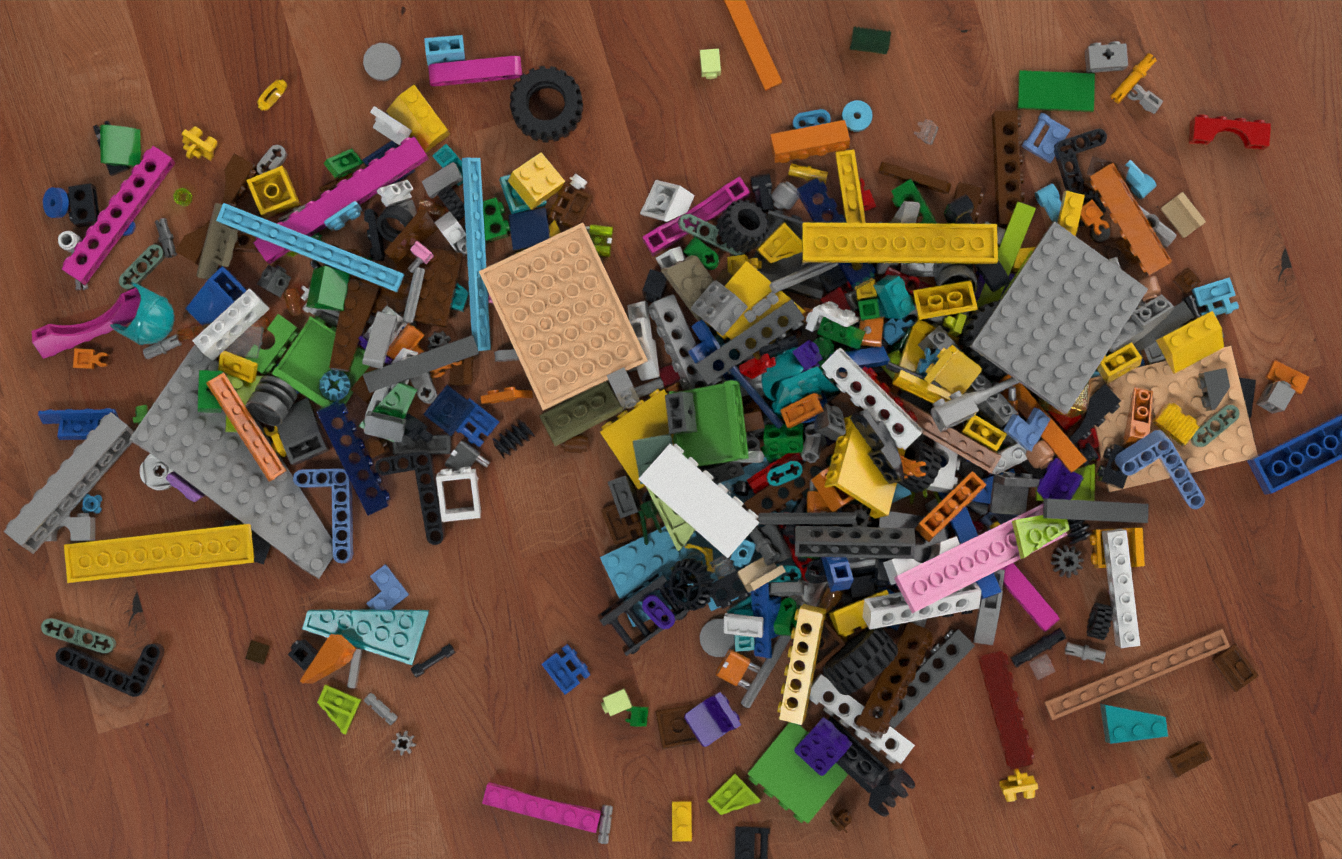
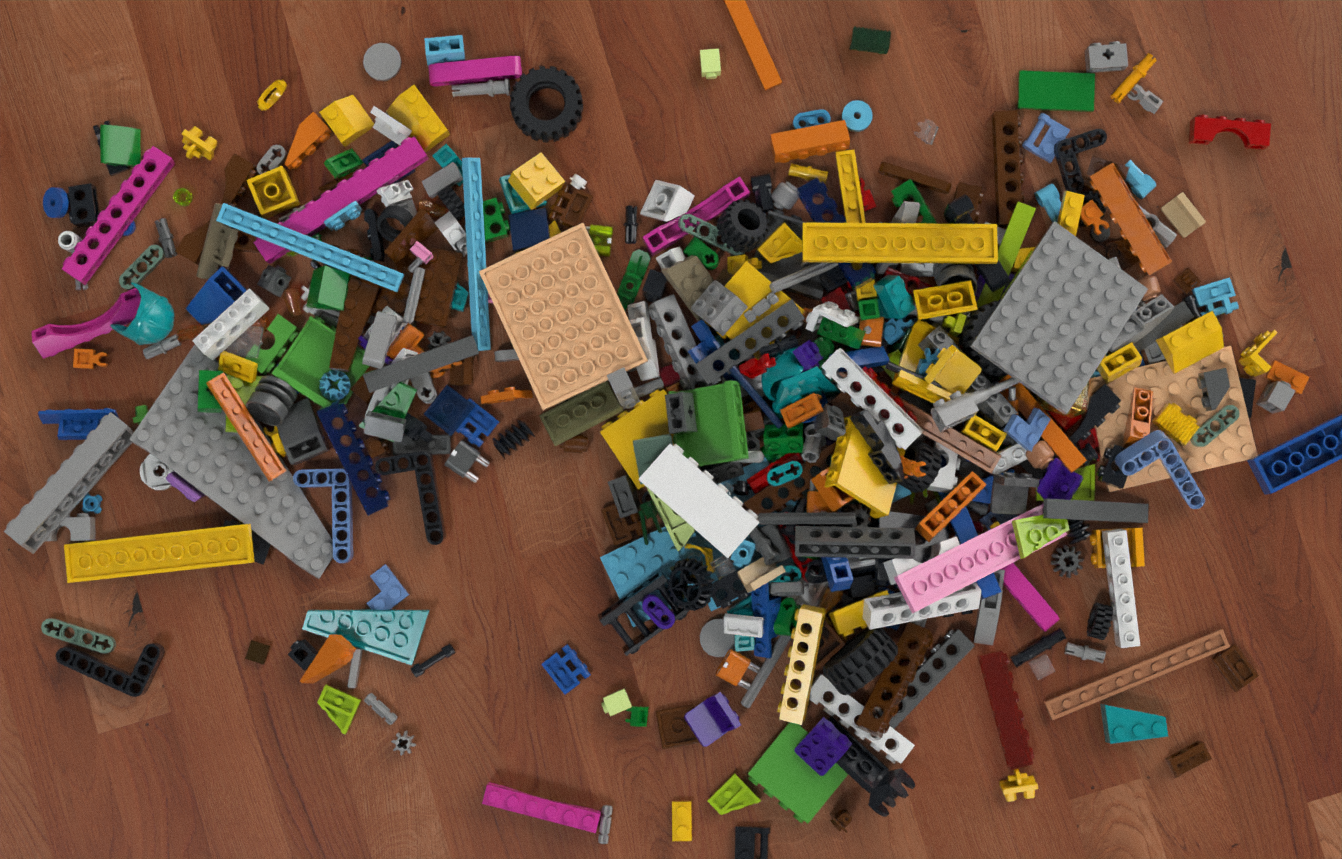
(307, 138): none -> orange slope
(347, 119): none -> yellow slope
(458, 513): white window -> none
(491, 88): none -> light grey pin
(630, 224): none -> black axle
(634, 274): none -> green piece
(1252, 362): none -> yellow bracket

